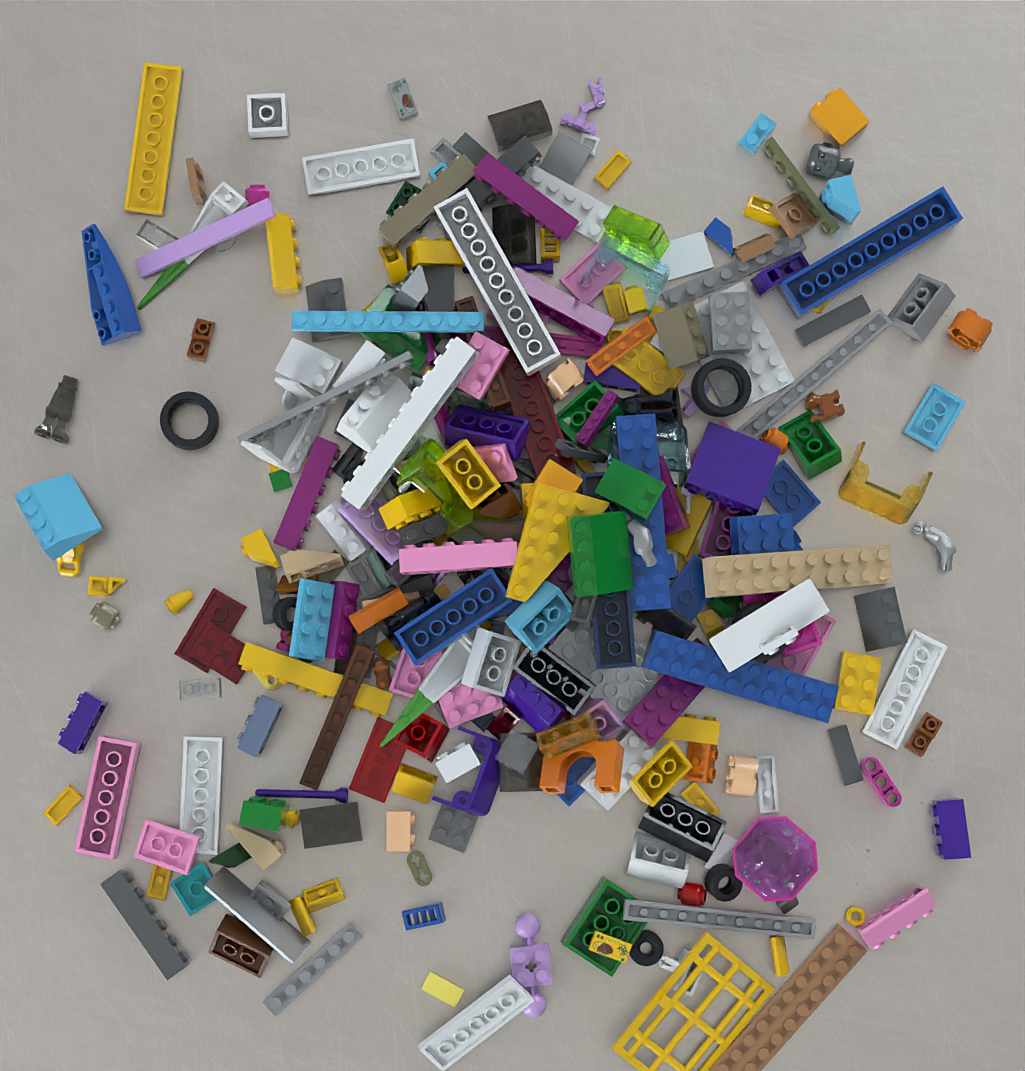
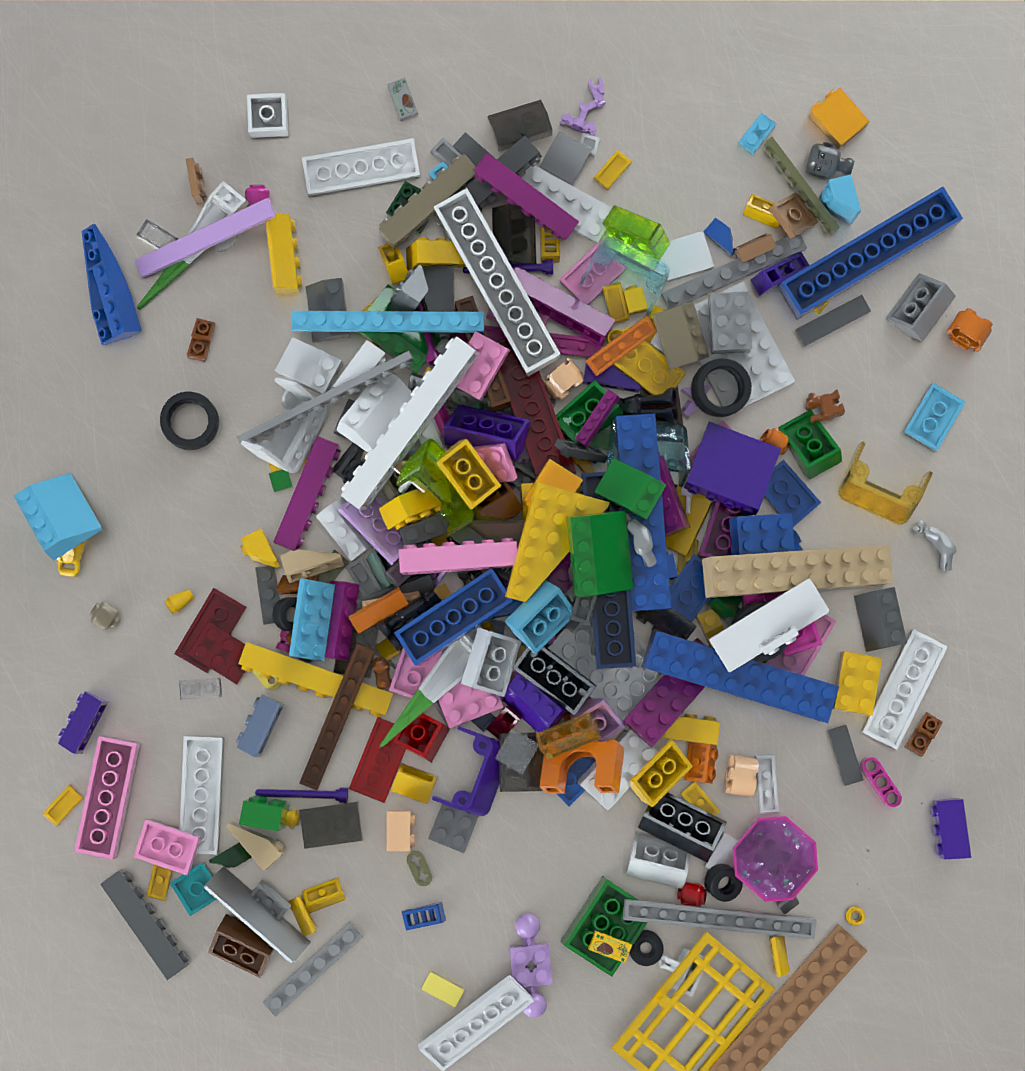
(61, 407): clear smoke piece -> none
(103, 585): yellow slope -> none
(153, 139): yellow plate -> none
(458, 762): white brick -> none
(815, 375): light grey plate -> none
(895, 917): bright pink slope -> none

